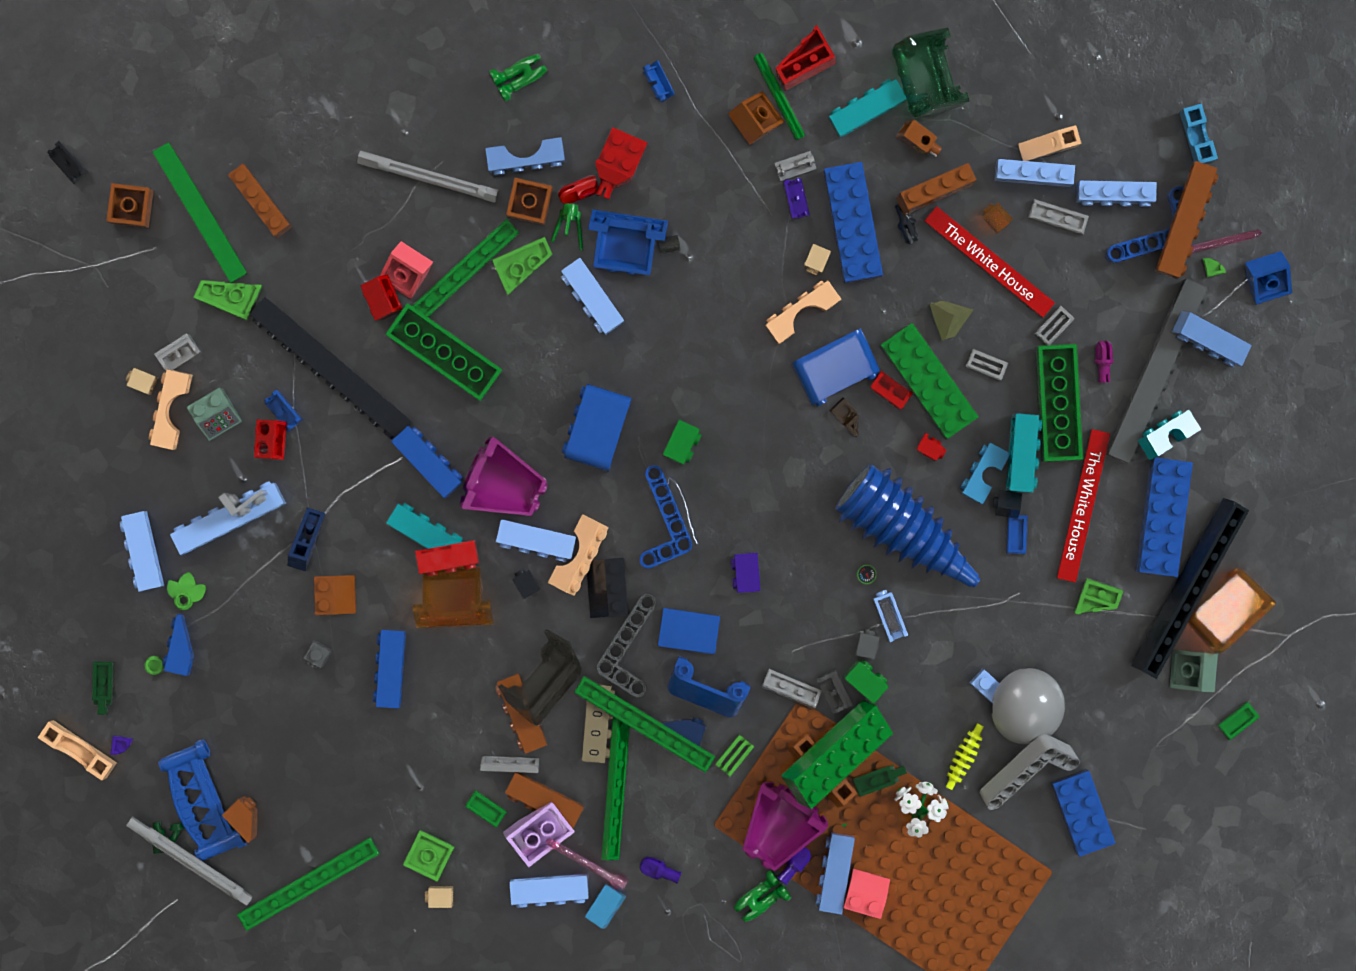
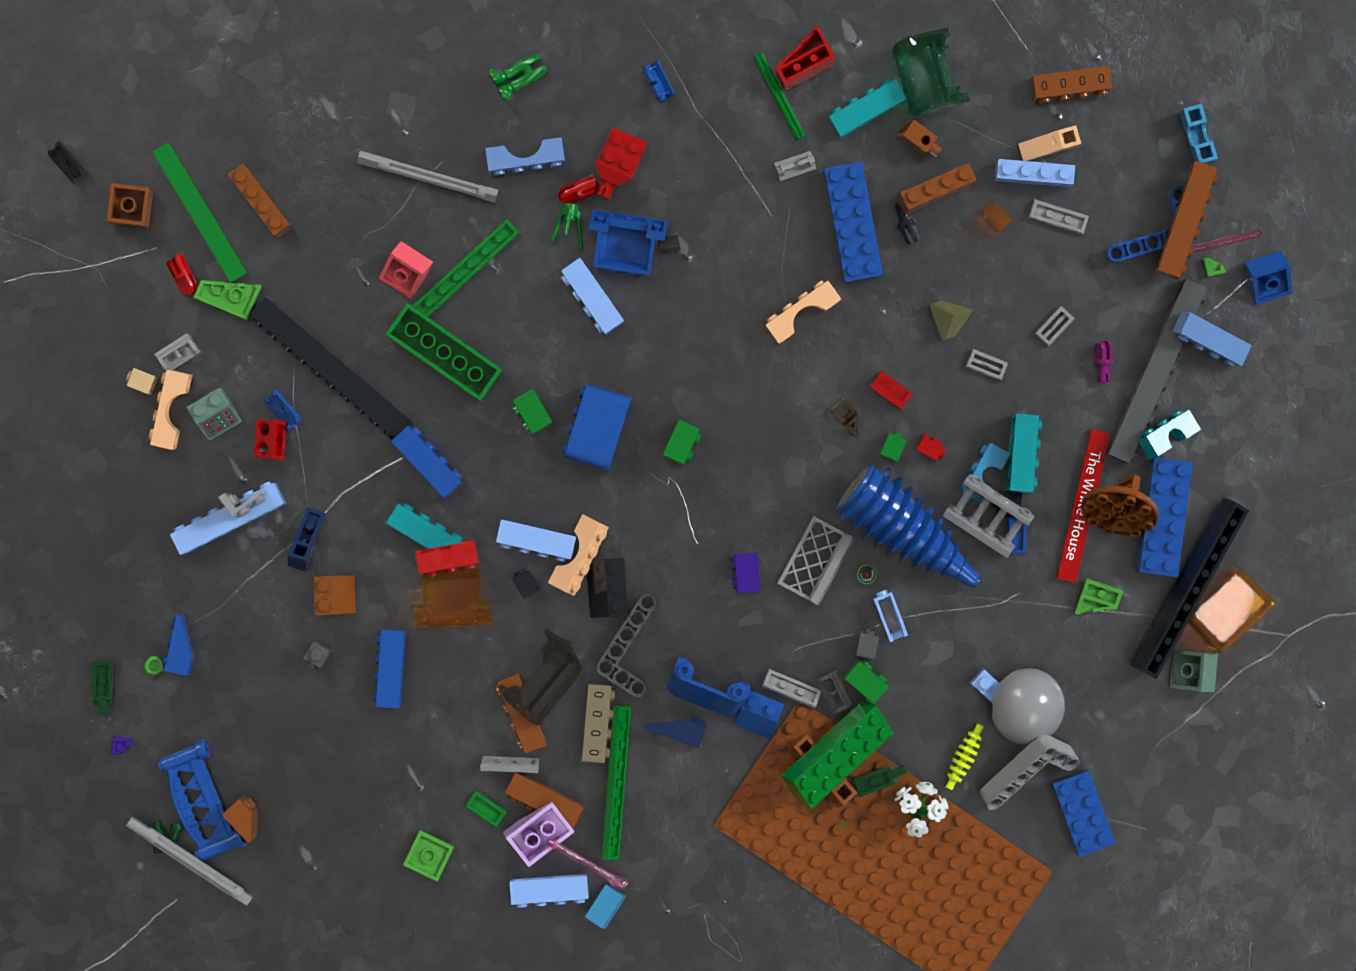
(72, 745): light nougat arch -> none
(142, 551): light blue brick -> none
(182, 274): none -> red arm
(185, 588): bright green plate -> none
(308, 884): green tile -> none
(381, 297): red brick -> none
(439, 897): tan brick -> none
(501, 482): magenta cone -> none
(521, 262): bright green wing -> none
(529, 201): dark orange brick -> none
(532, 411): none -> green brick
(644, 724): green tile -> none
(656, 869): dark purple arm -> none
(669, 519): blue beam -> none
(689, 631): blue tile -> none
(724, 768): bright green tile -> none
(756, 117): dark orange slope -> none
(759, 714): none -> blue slope
(761, 906): green piece -> none
(780, 826): magenta cone -> none
(794, 865): dark purple arm -> none
(796, 199): dark purple hinge -> none
(816, 259): tan brick -> none
(831, 567): none -> light grey fence
(835, 367): windscreen -> none
(836, 873): medium blue brick -> none
(866, 893): coral slope -> none
(893, 446): none -> green brick
(928, 381): green brick -> none
(972, 524): none -> light grey fence
(989, 262): red tile -> none
(1059, 403): green brick -> none
(1071, 83): none -> dark orange brick
(1116, 192): light blue brick -> none
(1120, 508): none -> dark orange bracket
(1238, 721): green tile -> none

